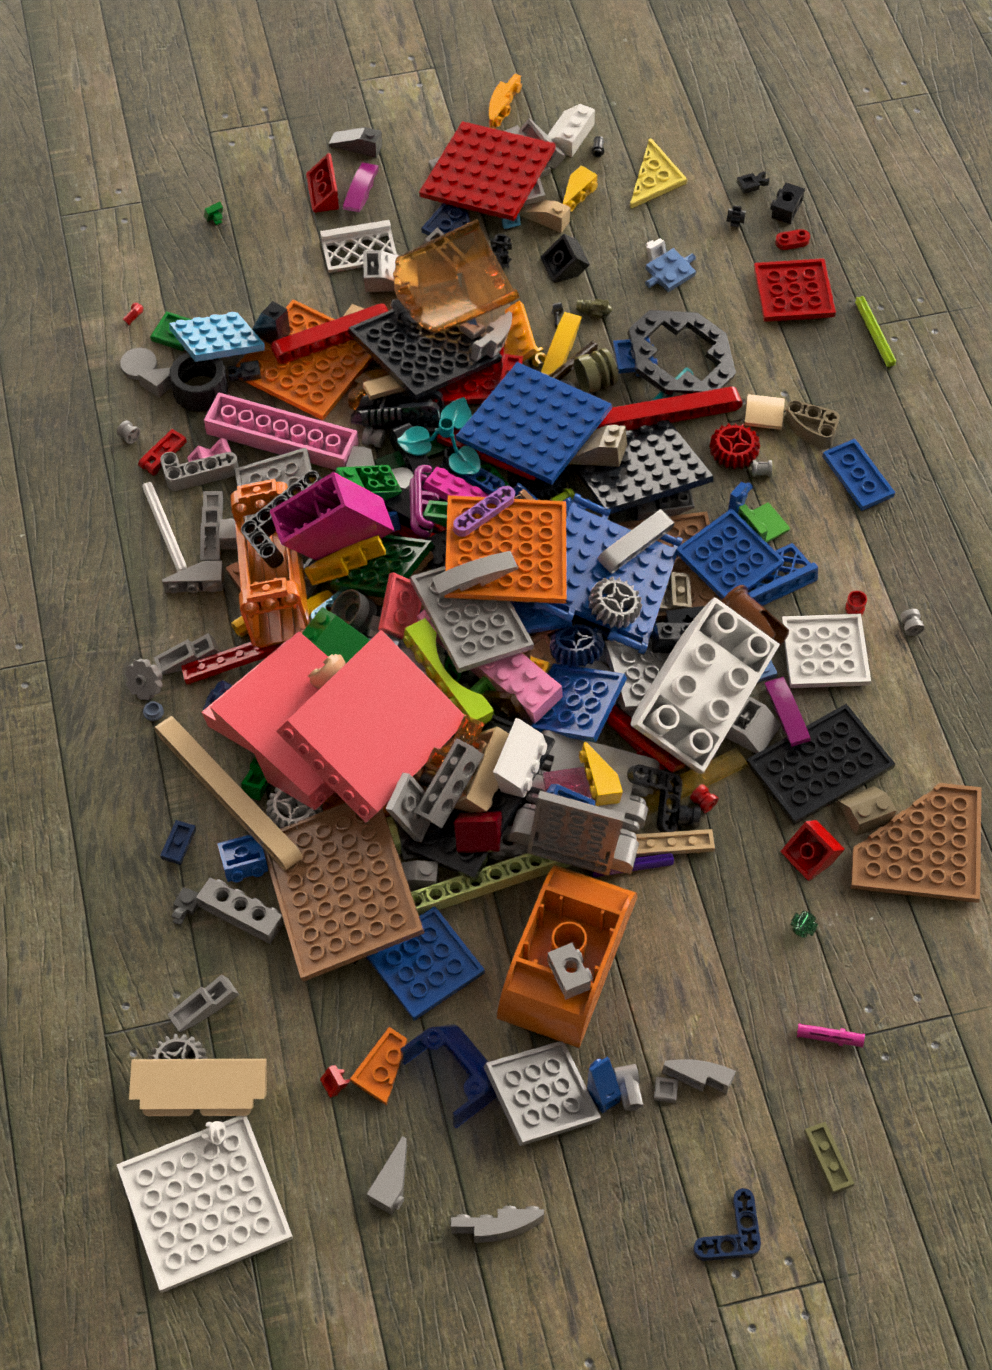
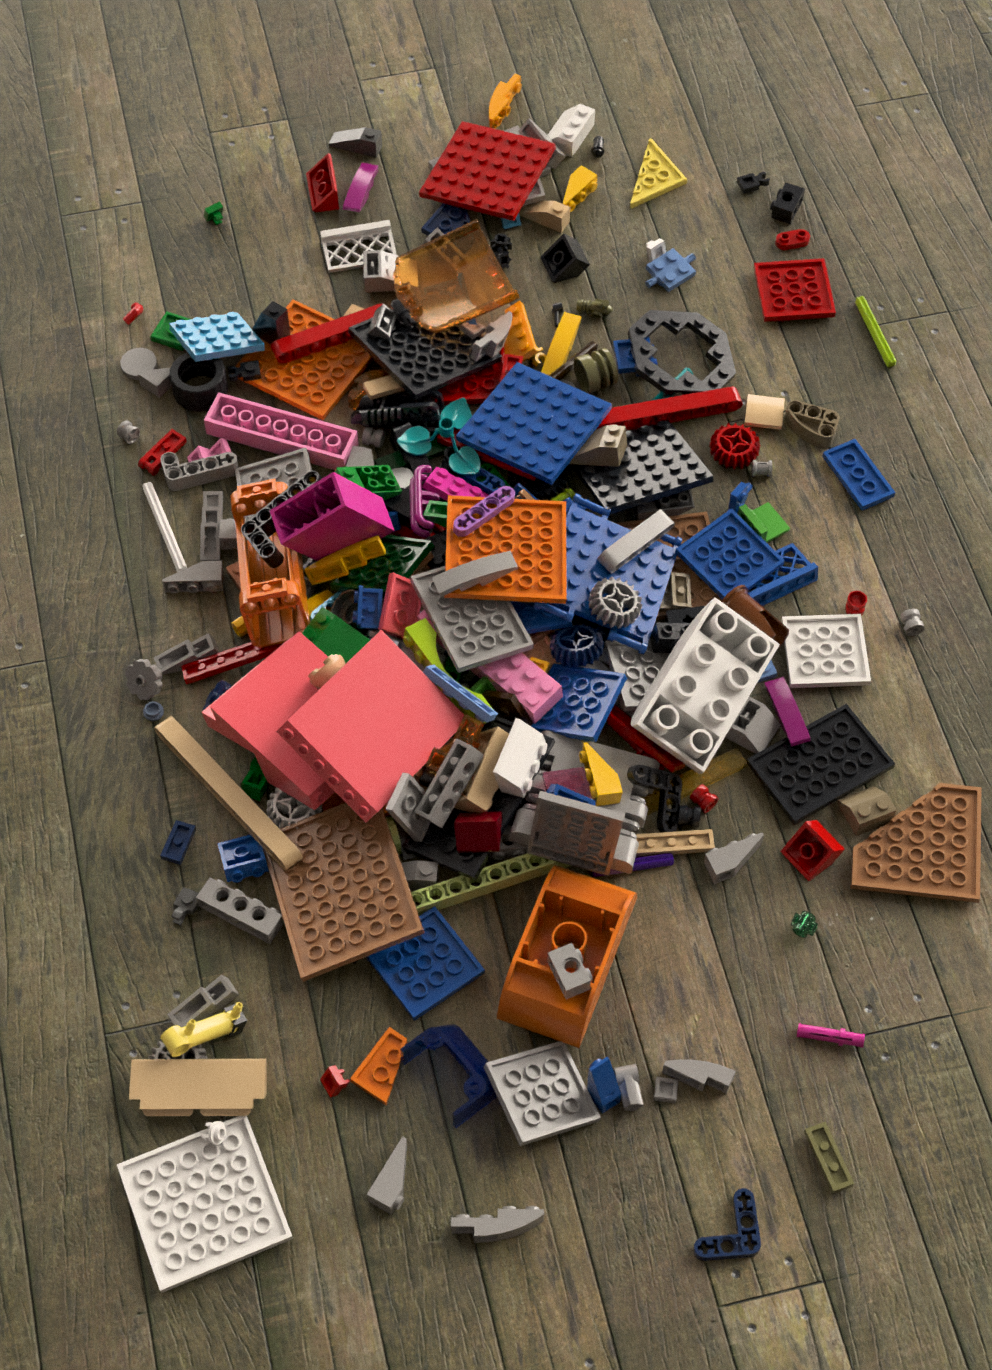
(181, 1039): none -> light yellow piece
(368, 608): none -> blue bracket
(382, 322): none -> dark grey slope
(466, 699): none -> medium blue plate
(728, 860): none -> light grey slope
(736, 216): black gear -> none

